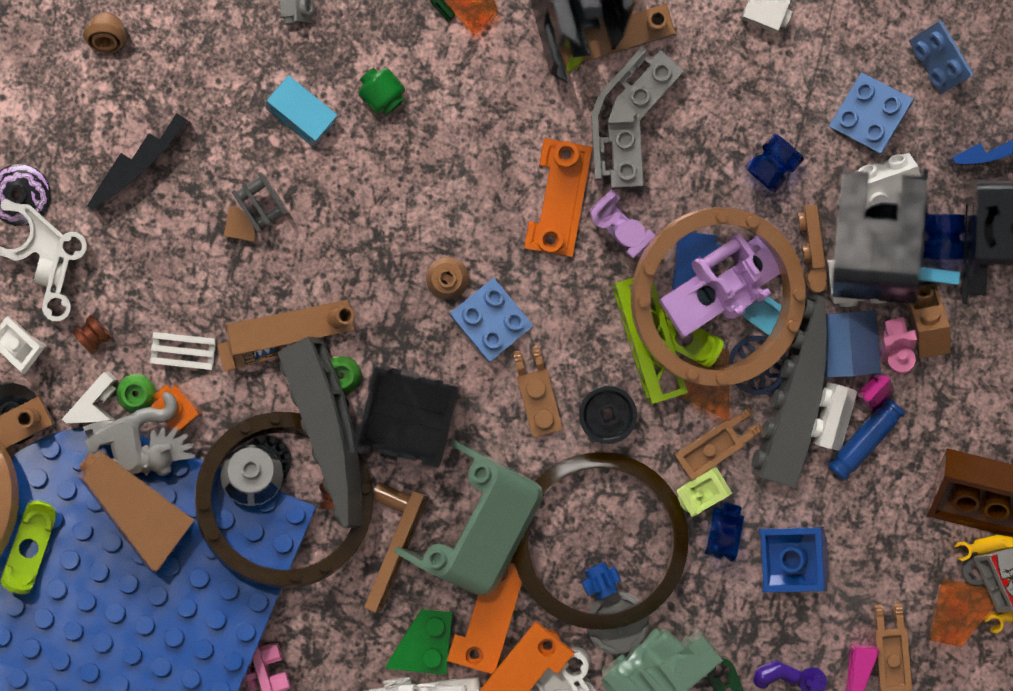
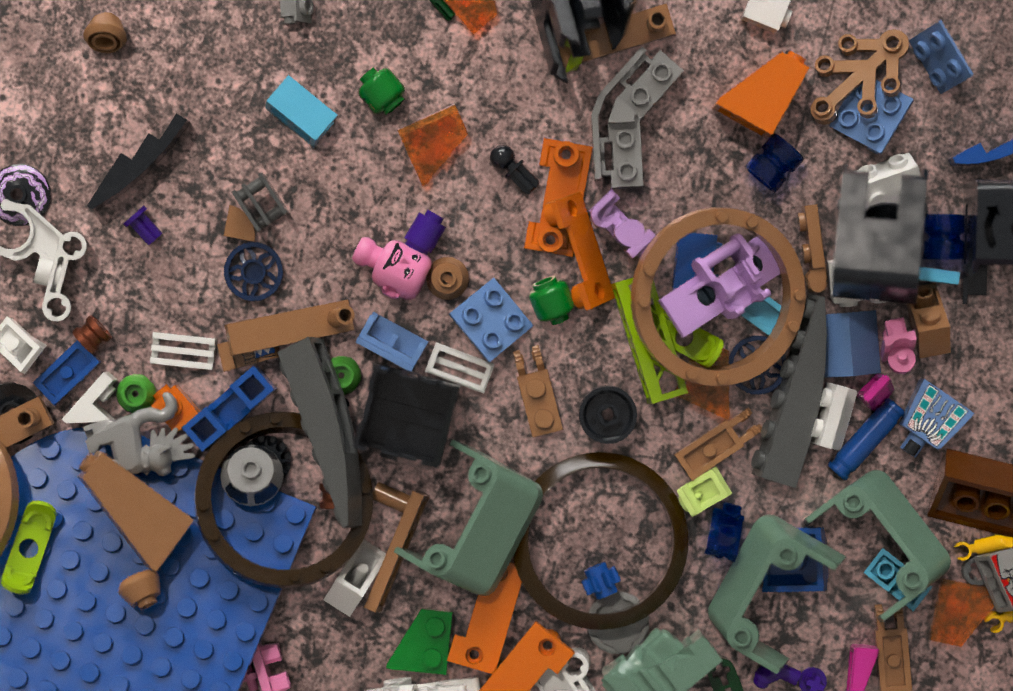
(66, 372): none -> blue plate
(141, 589): none -> medium nougat cone
(143, 226): none -> dark purple piece
(229, 408): none -> blue arch
(253, 271): none -> dark blue wheel
(355, 578): none -> white slope
(392, 341): none -> medium blue hinge
(396, 268): none -> bright pink piece
(425, 232): none -> dark purple brick
(432, 140): none -> clear orange wing
(435, 358): none -> white tile
(503, 158): none -> black axle
(551, 300): none -> green head
(573, 215): none -> orange brick
(765, 94): none -> orange slope
(767, 543): none -> sand green windscreen
(861, 72): none -> medium nougat plant
(884, 571): none -> medium azure slope
(926, 554): none -> sand green windscreen
(931, 418): none -> torso

